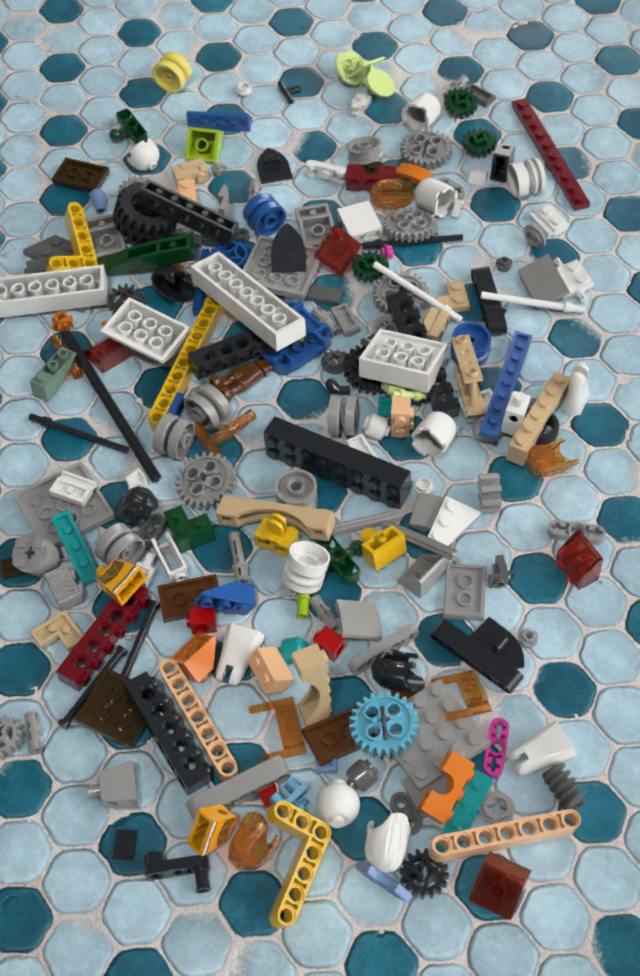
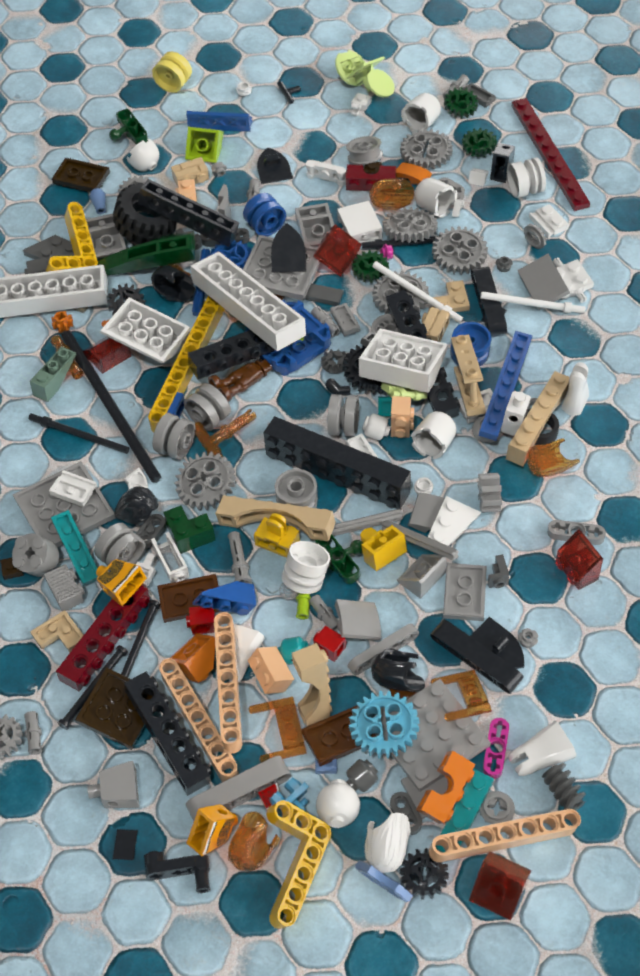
(231, 689): none -> light nougat beam
(459, 250): none -> light grey gear

